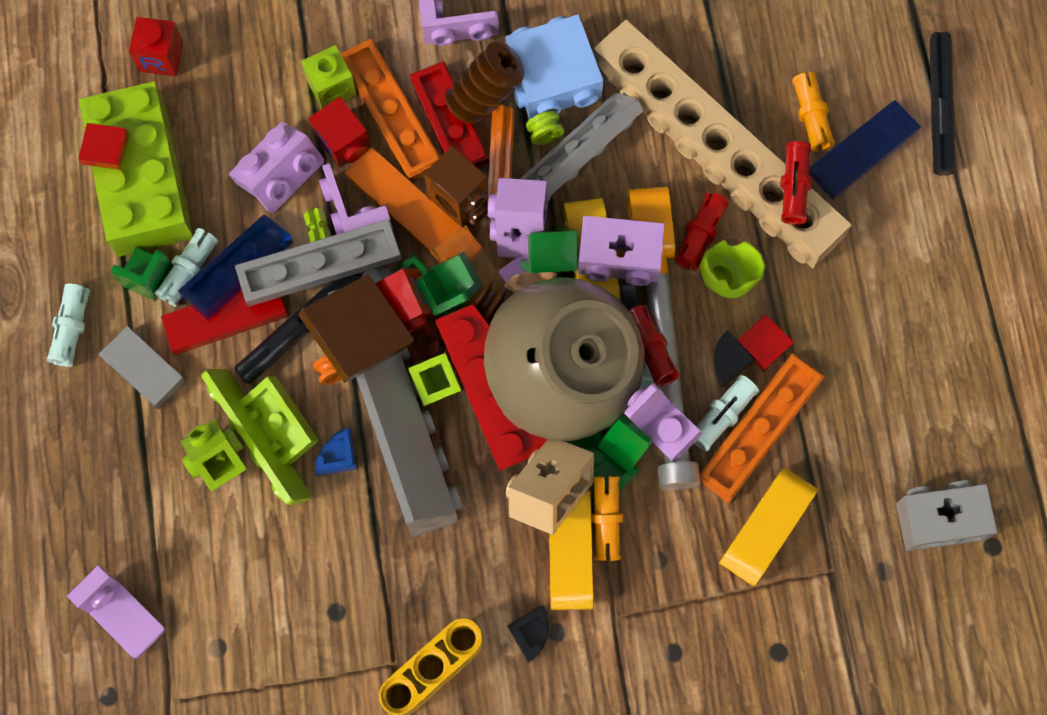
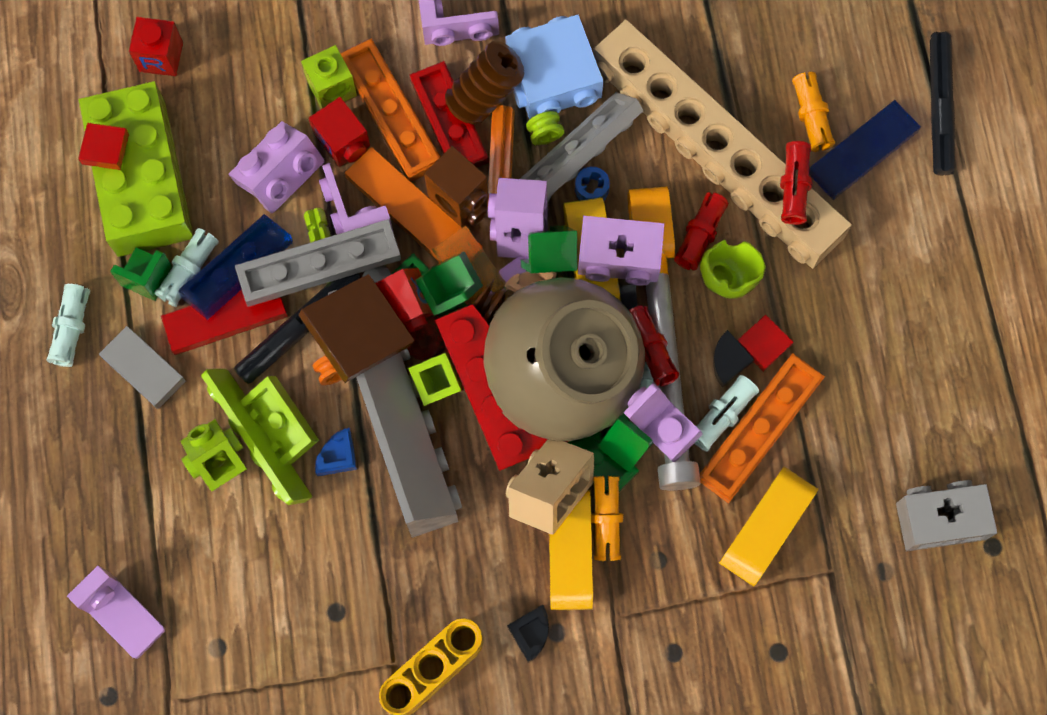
(585, 176): none -> blue bush

